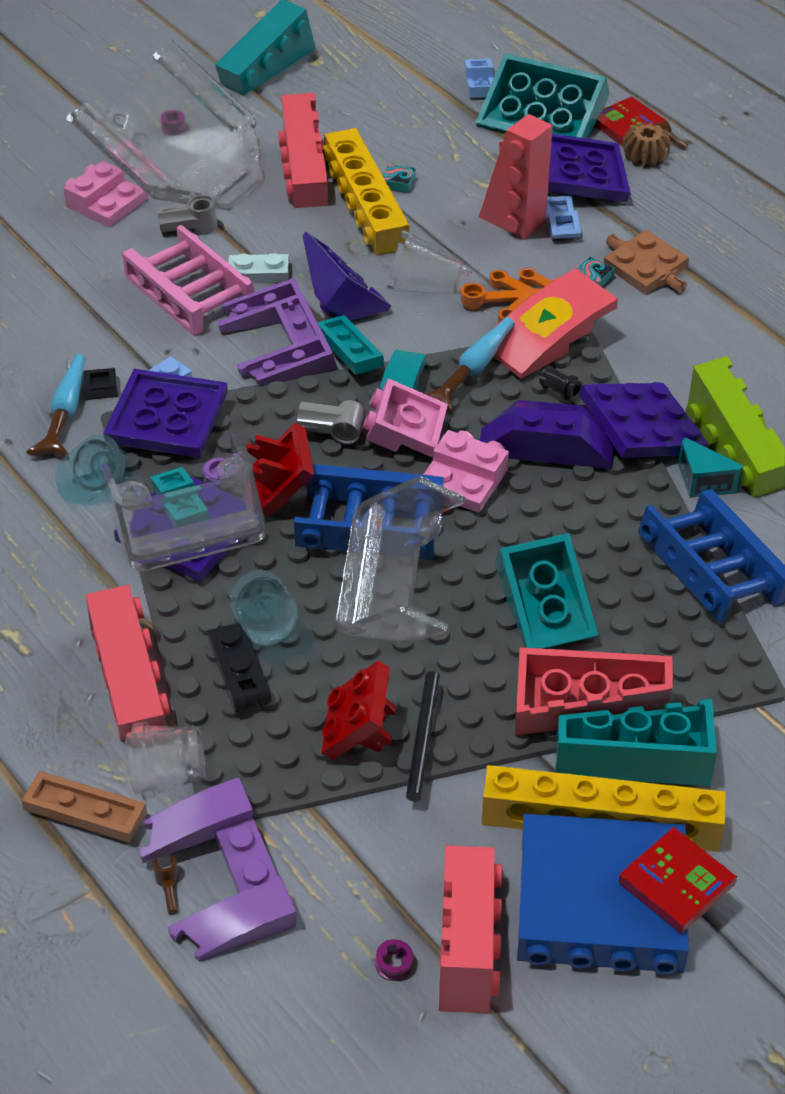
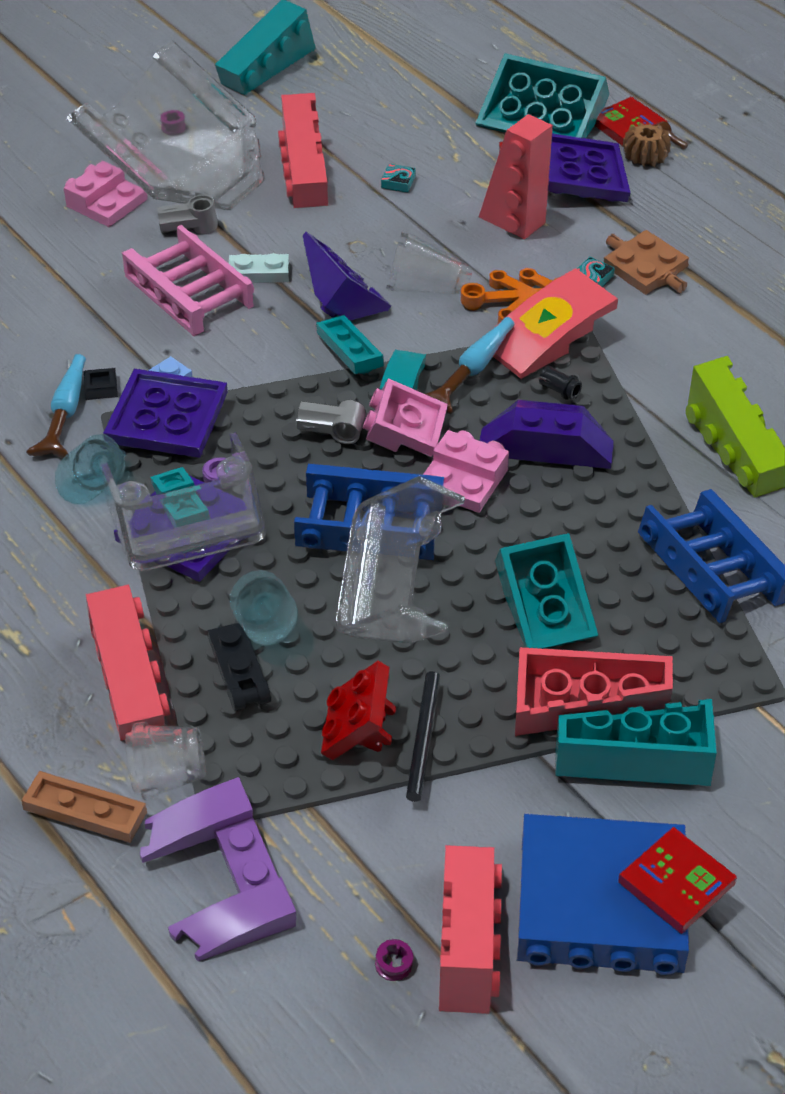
(167, 879): reddish brown hand -> none
(281, 466): red plate -> none
(285, 305): medium lavender wedge -> none
(364, 190): yellow brick -> none
(478, 76): light blue slope -> none
(517, 792): yellow brick -> none
(561, 218): light blue slope -> none
(640, 418): dark purple plate -> none
(707, 470): teal slope -> none

